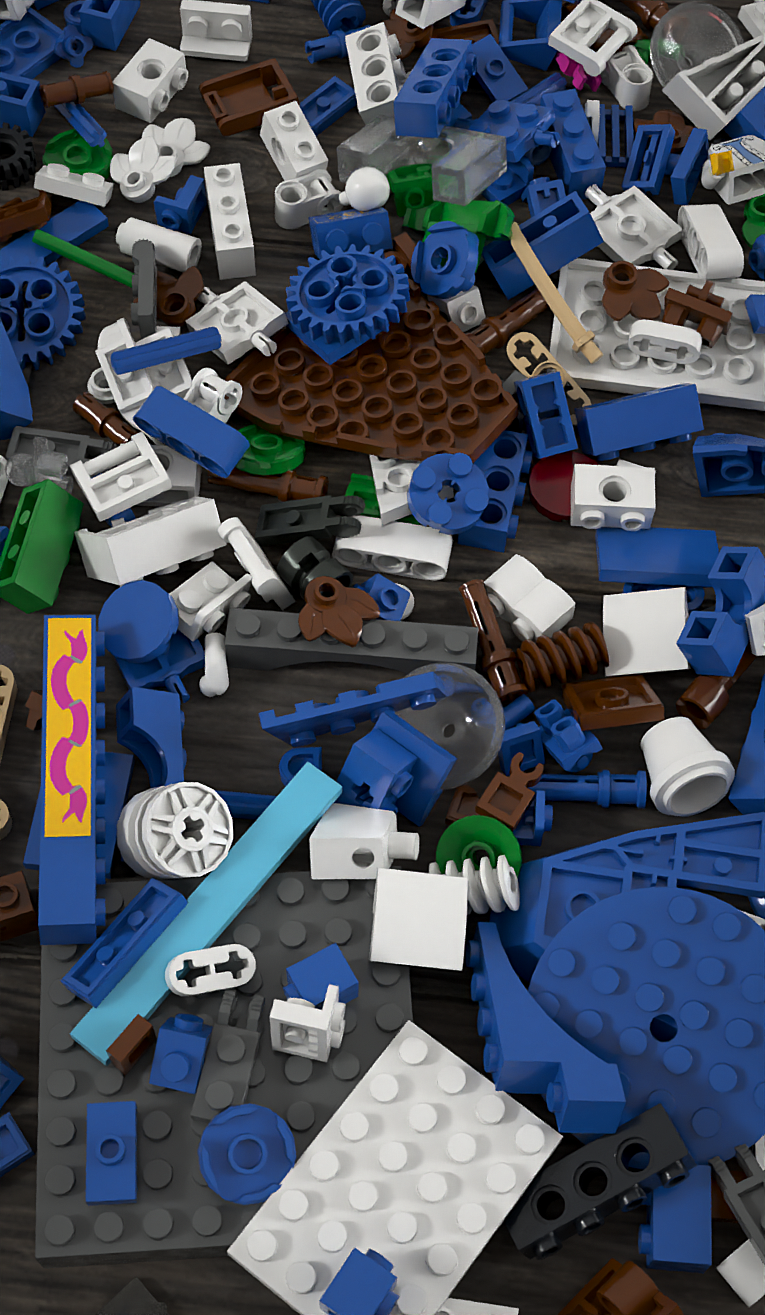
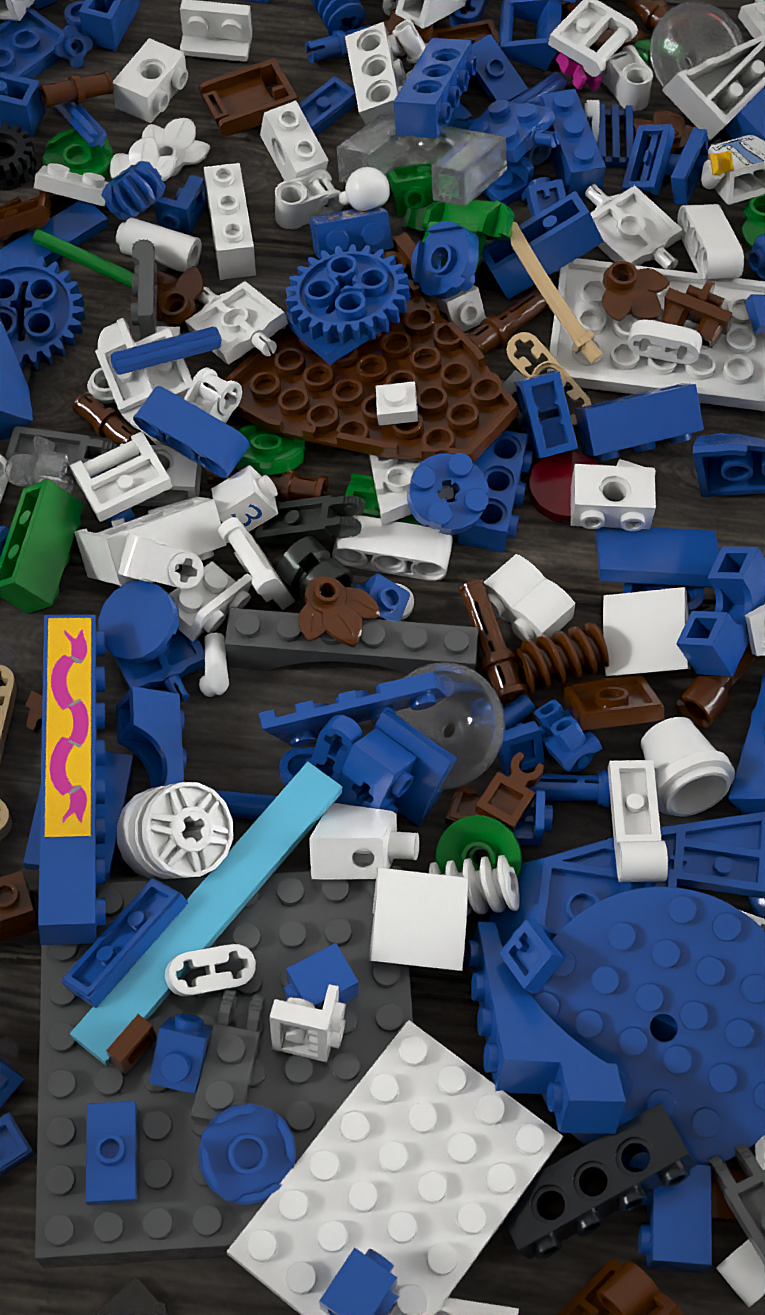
(133, 190): none -> blue gear
(156, 562): none -> white piece
(246, 497): none -> white brick
(330, 748): none -> blue beam
(396, 403): none -> white plate
(410, 40): none -> white pin
(532, 955): none -> blue bracket
(636, 822): none -> white plate

